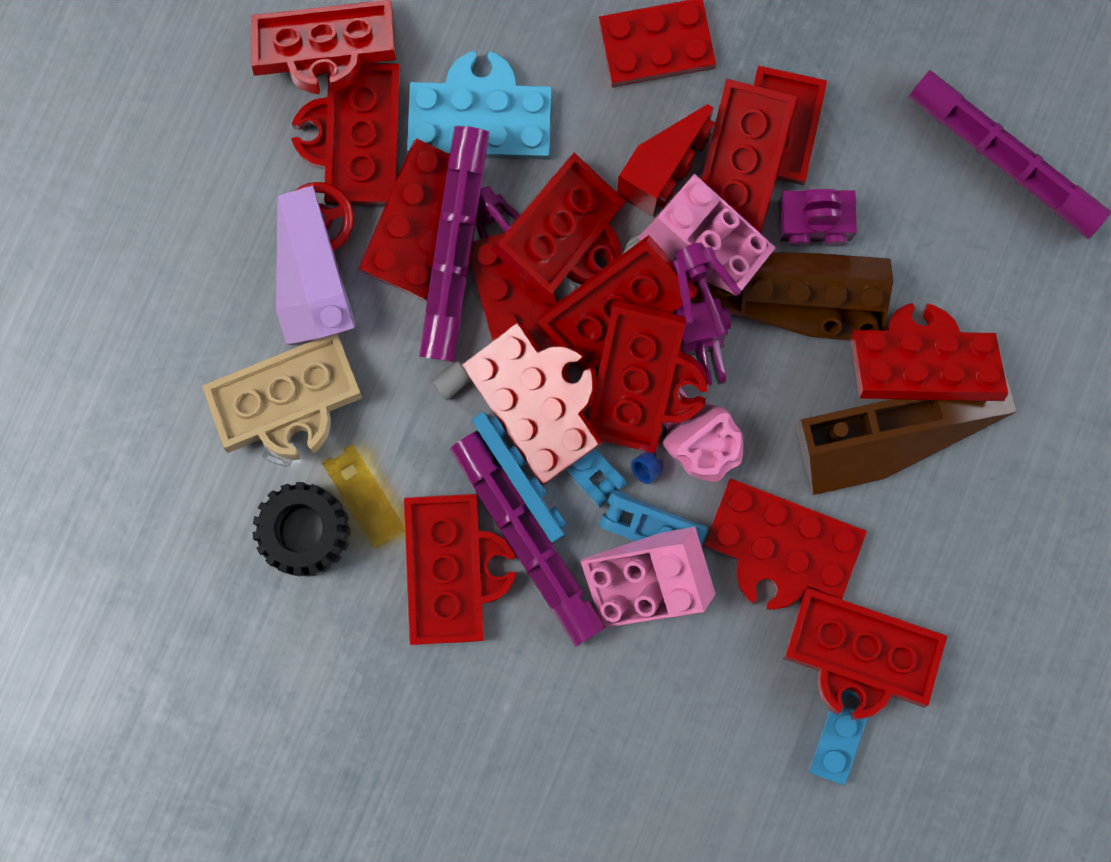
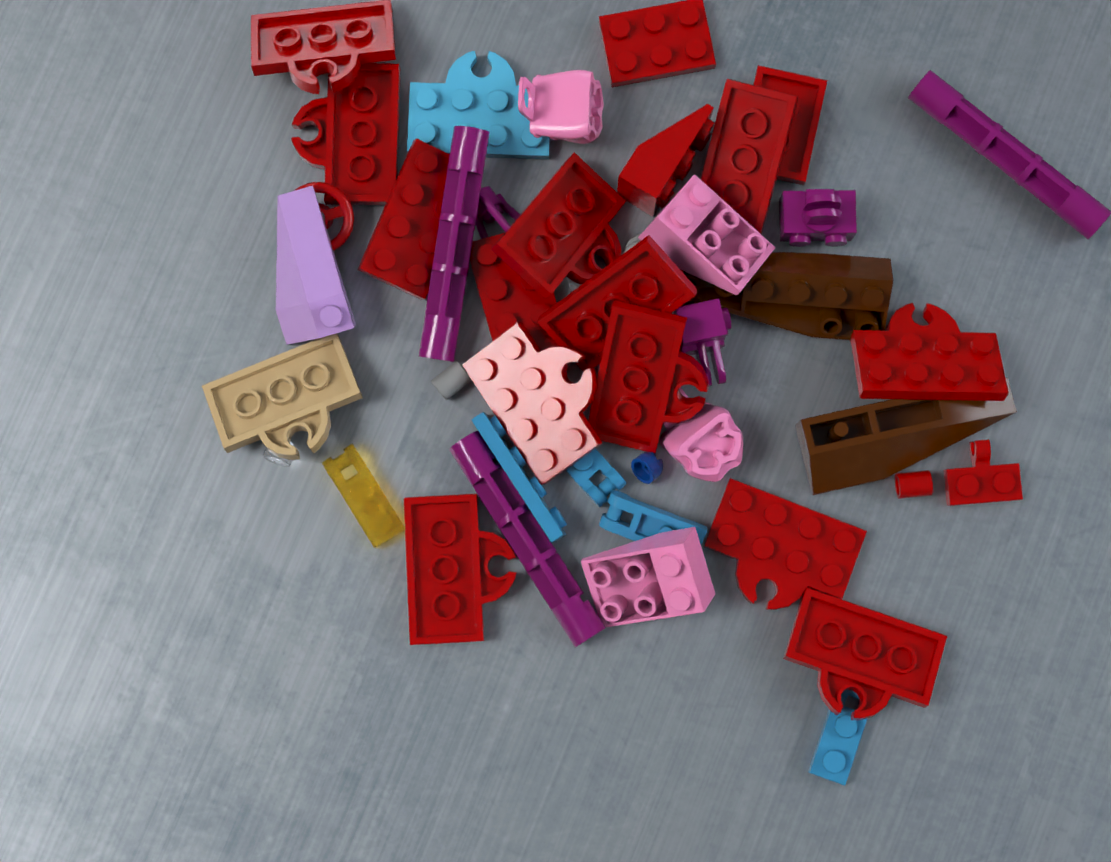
(273, 516): black tyre -> none
(563, 106): none -> bright pink piece
(695, 263): magenta plant -> none
(913, 484): none -> red hinge
(982, 481): none -> red plate

